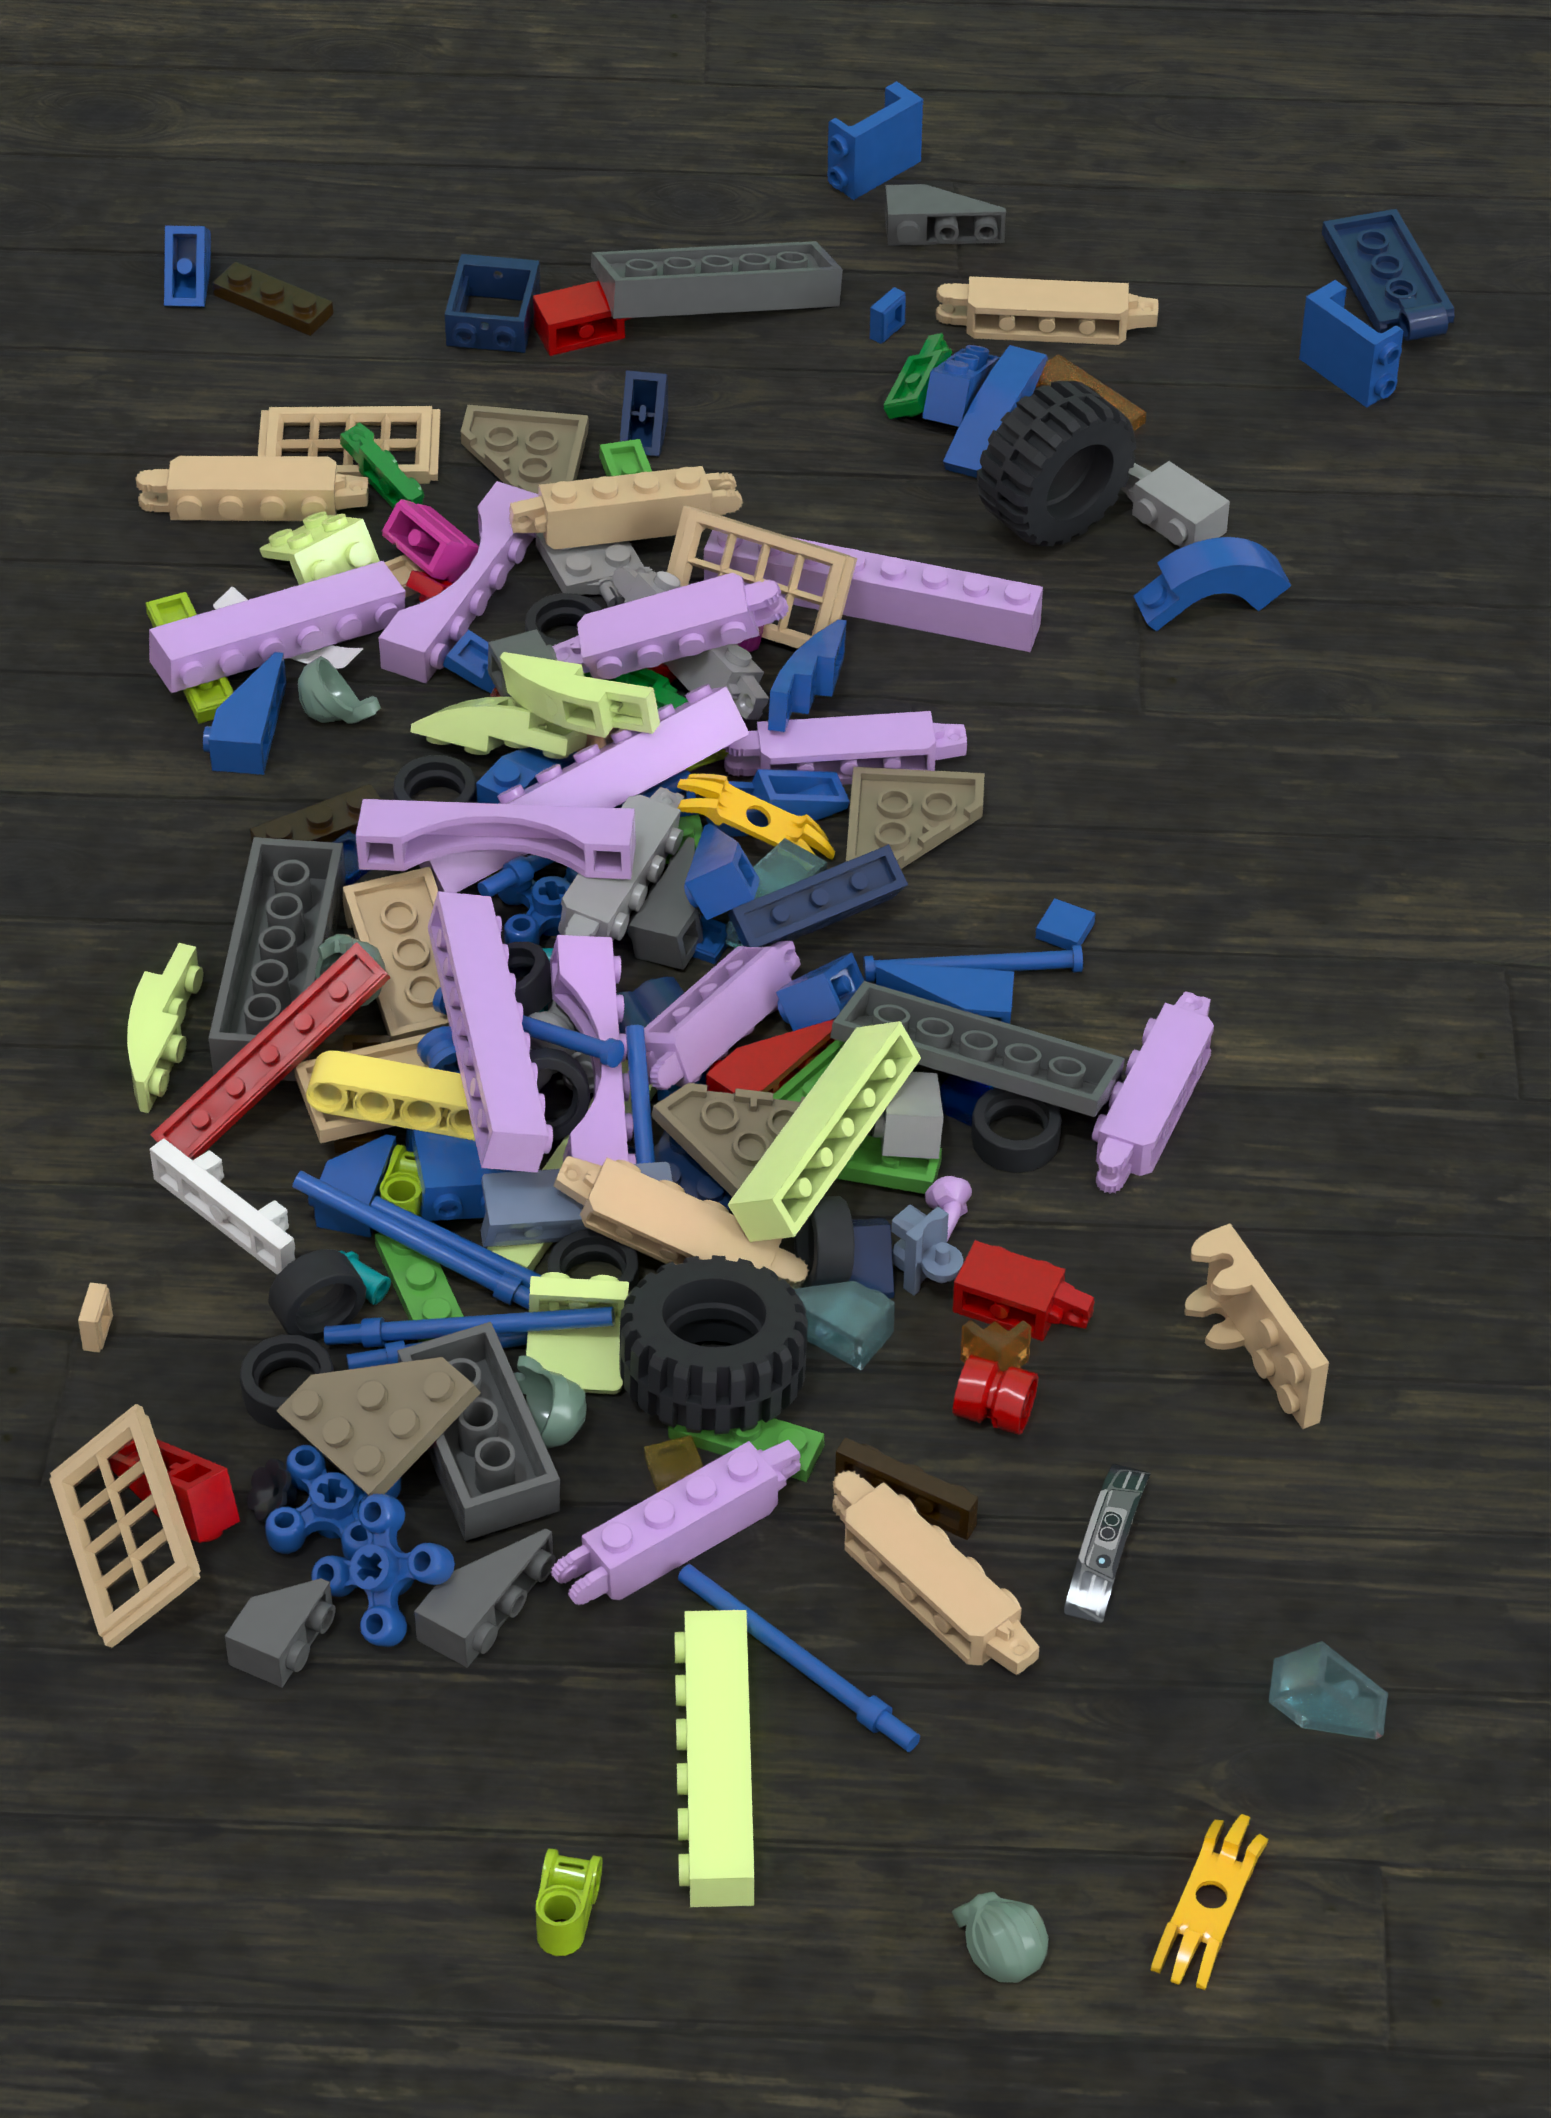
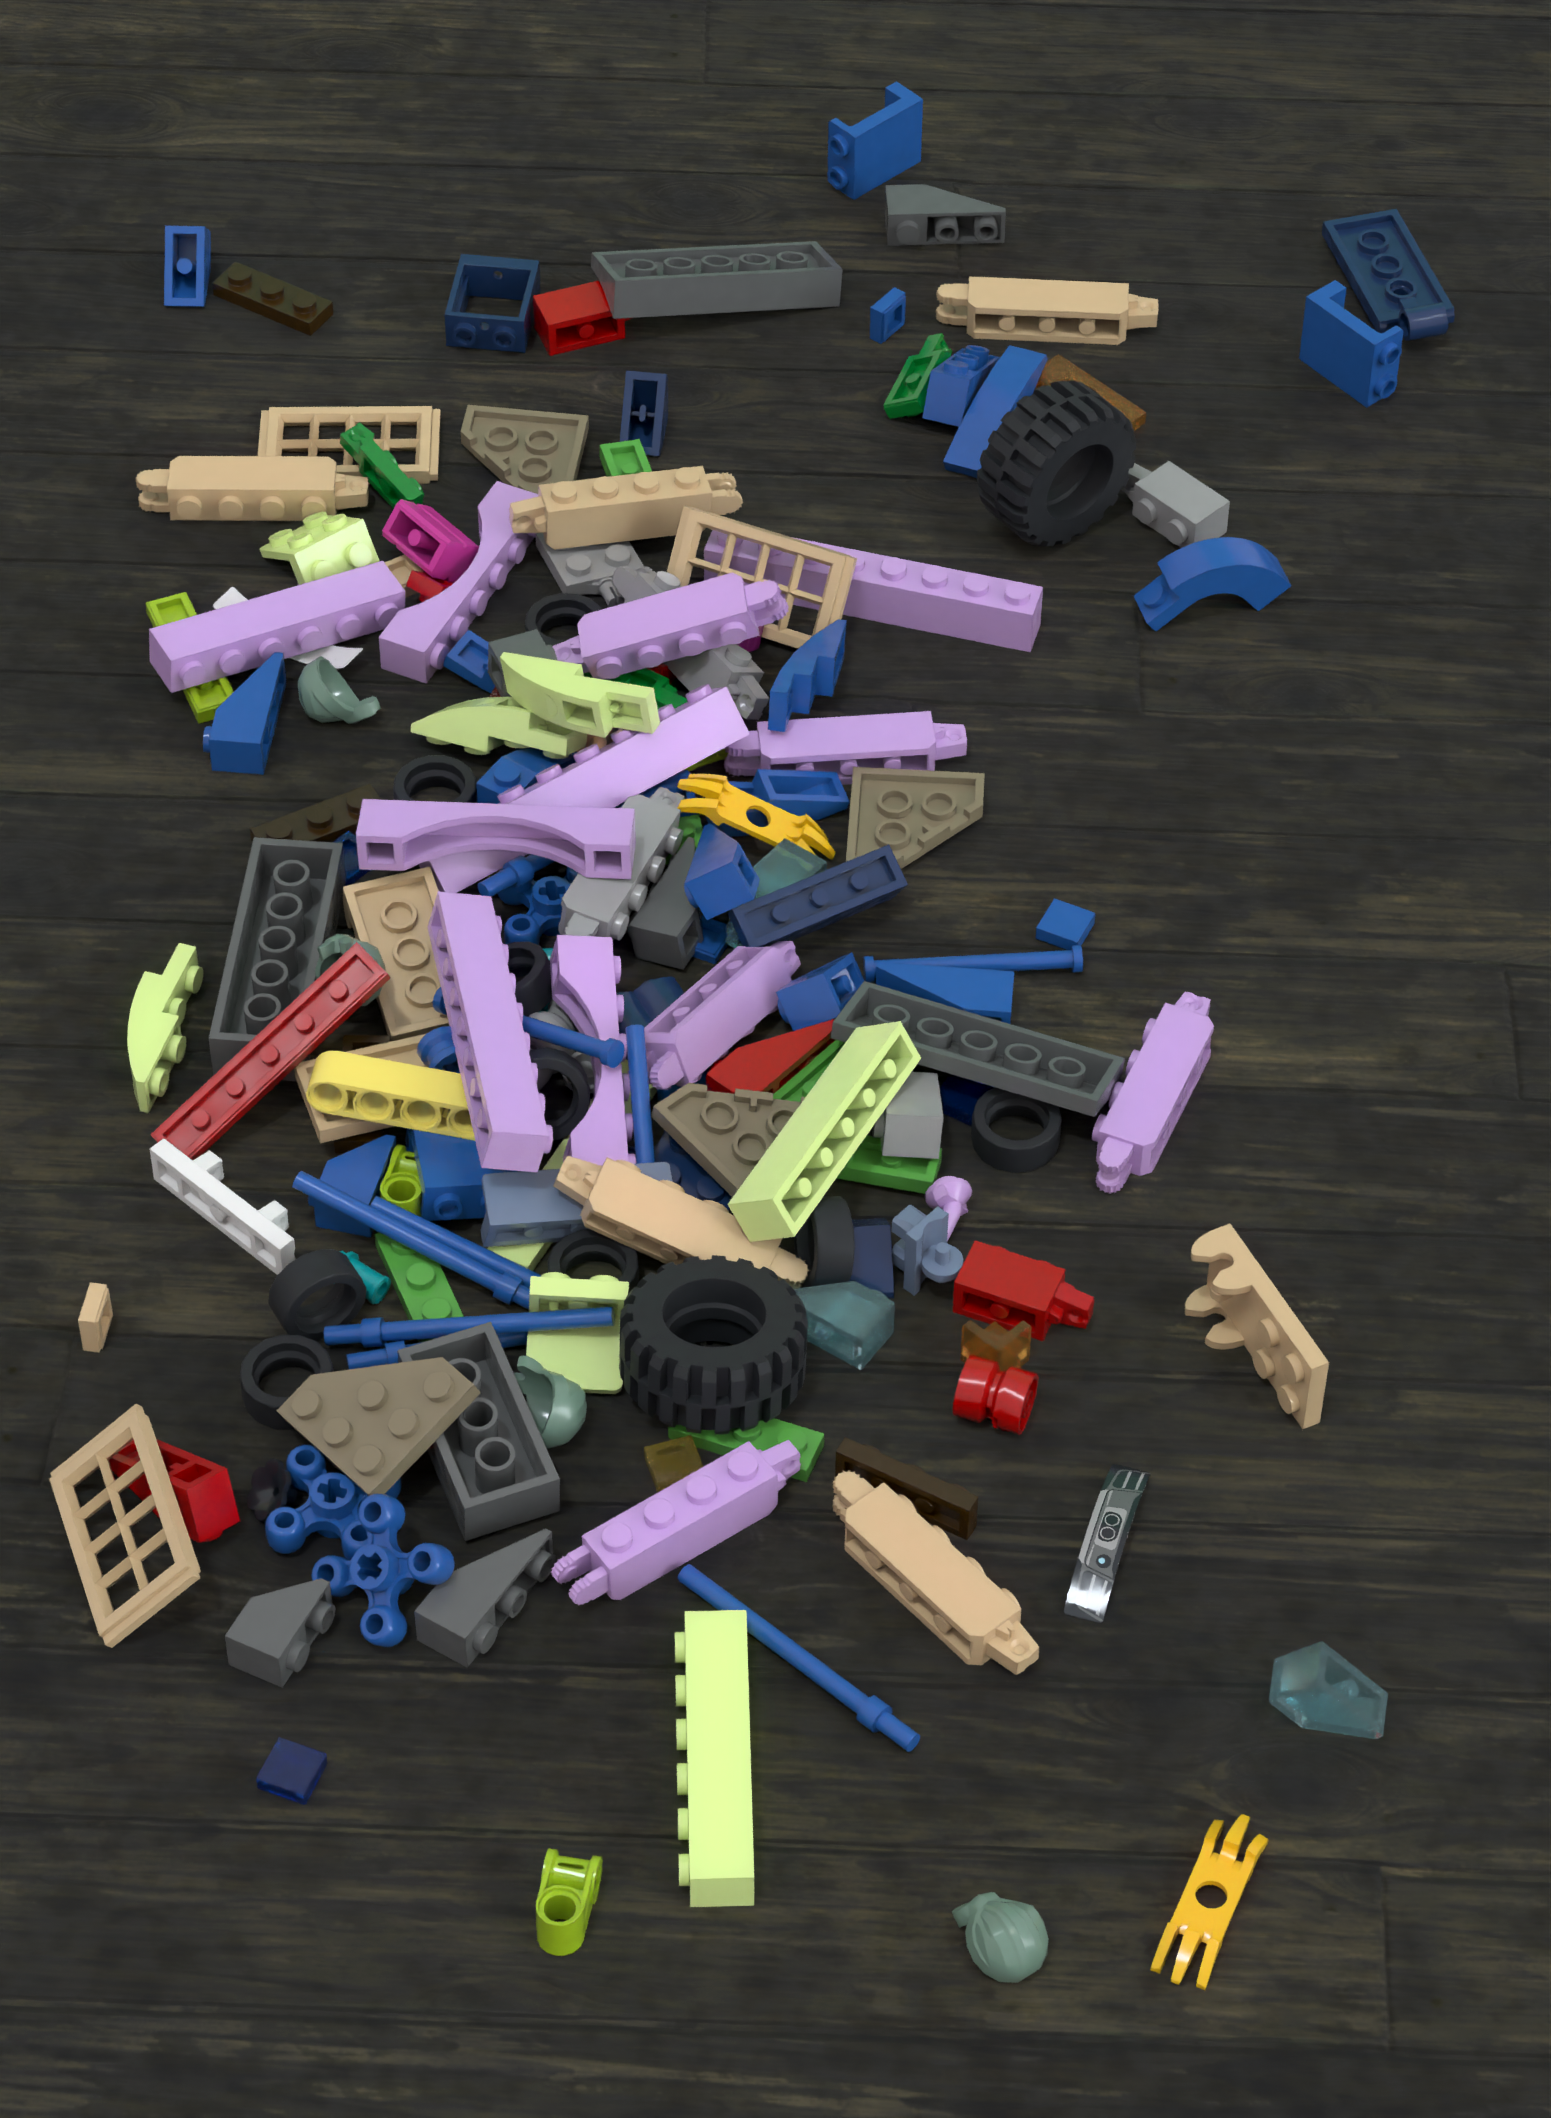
(291, 1771): none -> clear blue tile

